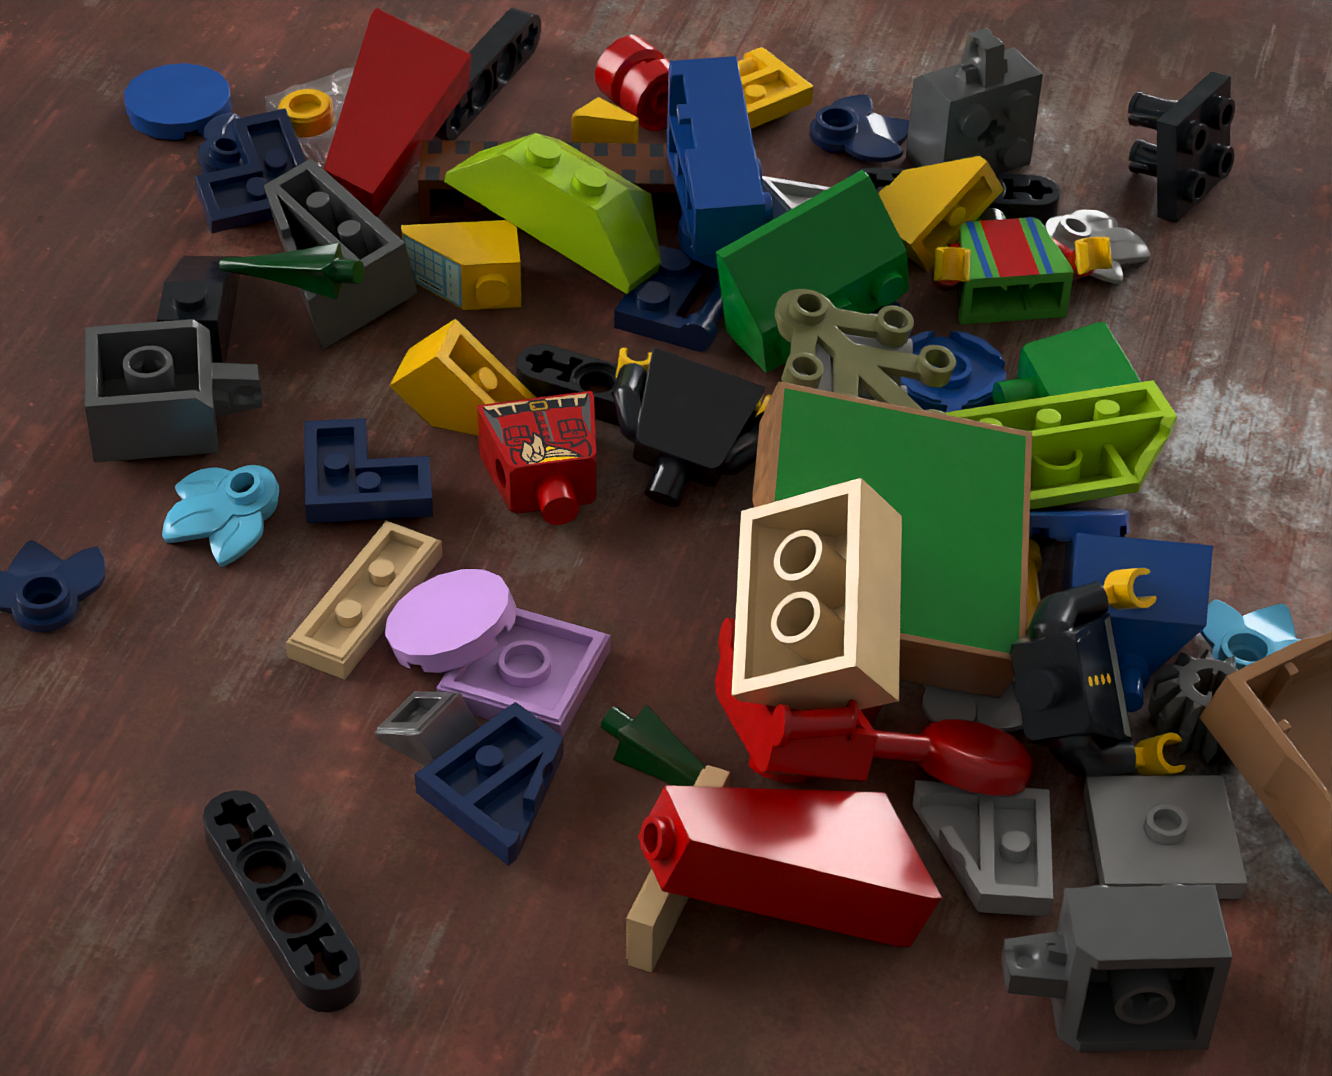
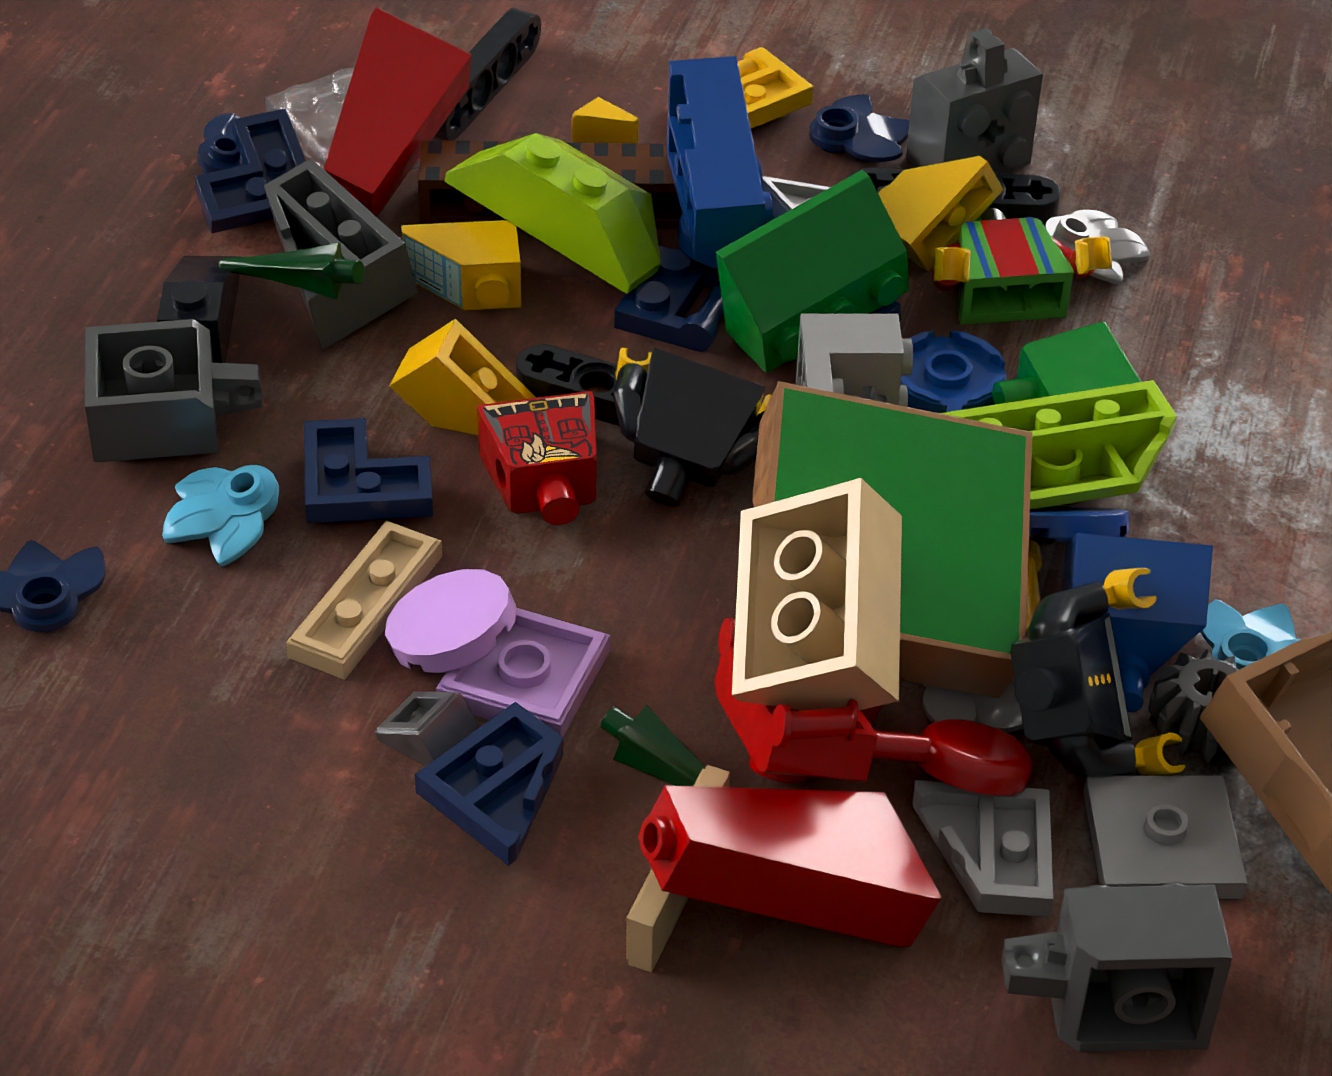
(176, 100): blue tile -> none
(287, 895): black beam -> none
(309, 112): yellow tile -> none
(636, 79): red wheel -> none
(811, 319): olive plant -> none
(1190, 145): black plate -> none

